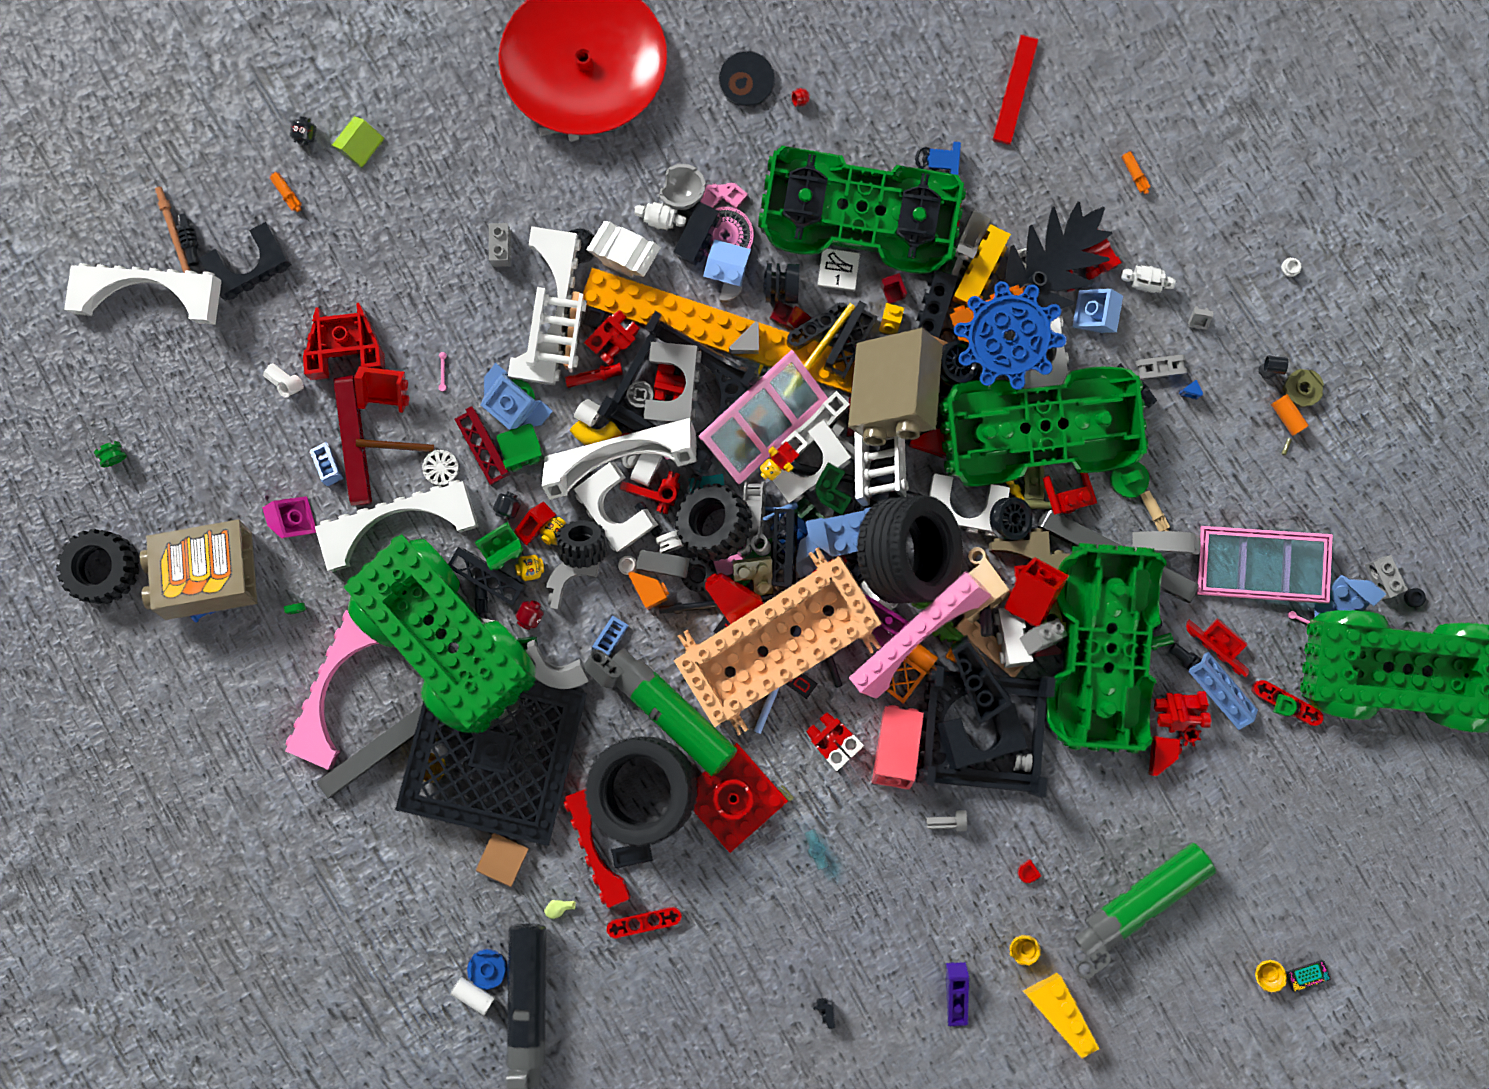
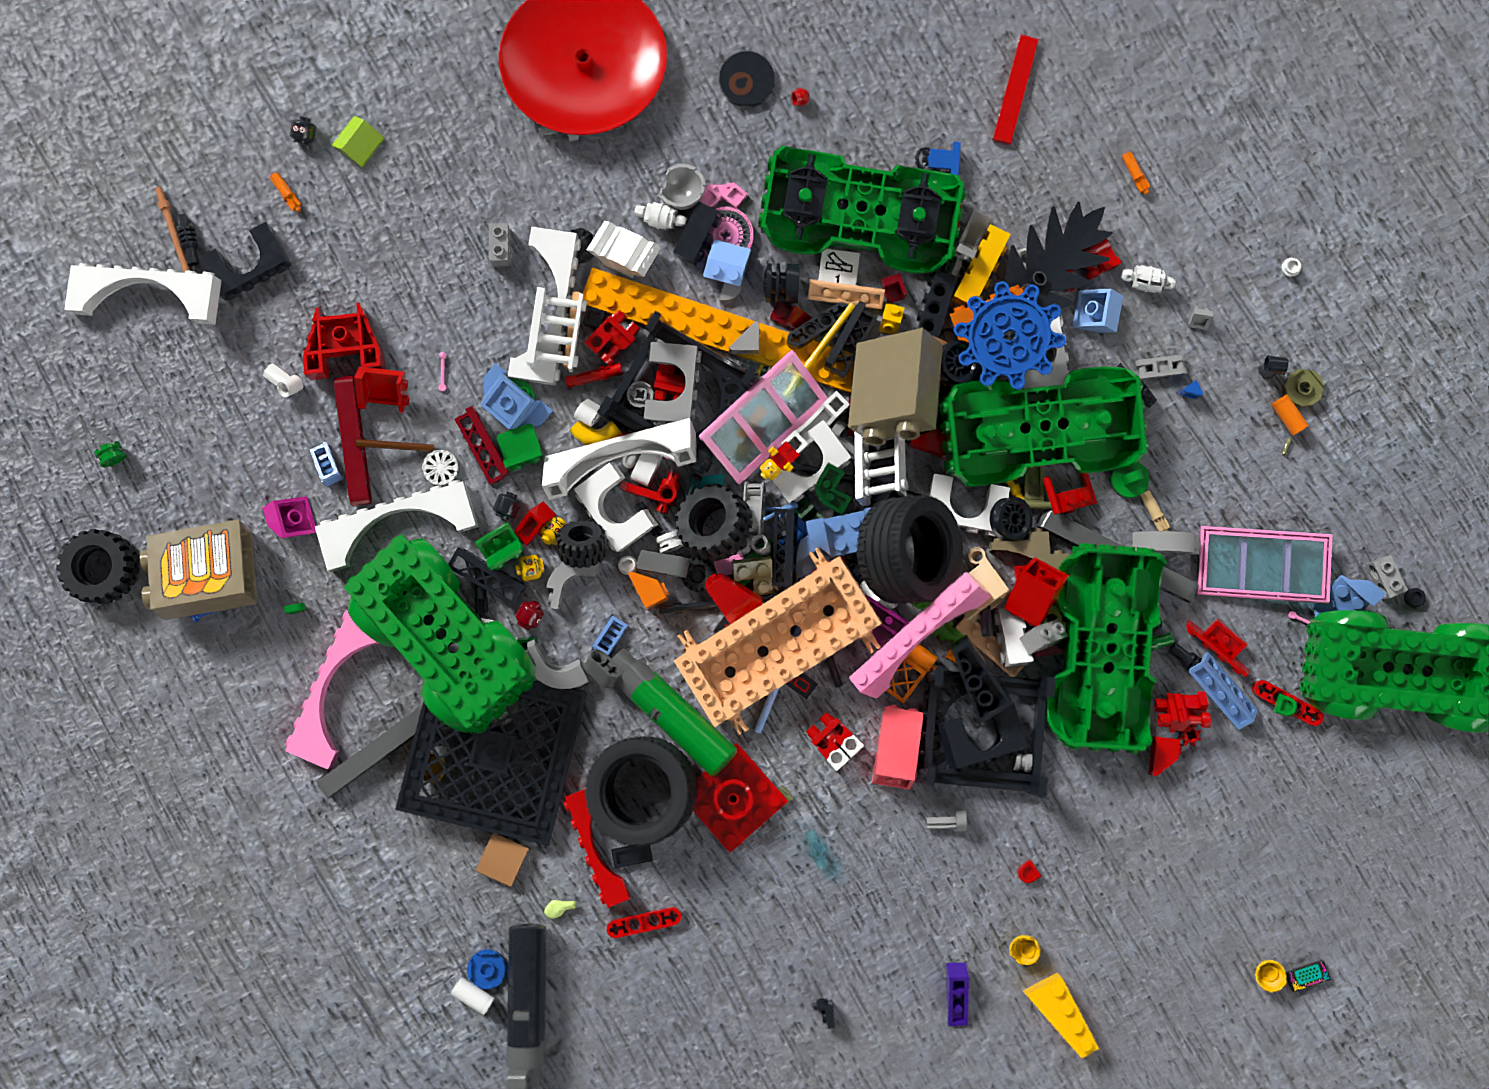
(845, 293): none -> light nougat tile
(1143, 901): green piece -> none

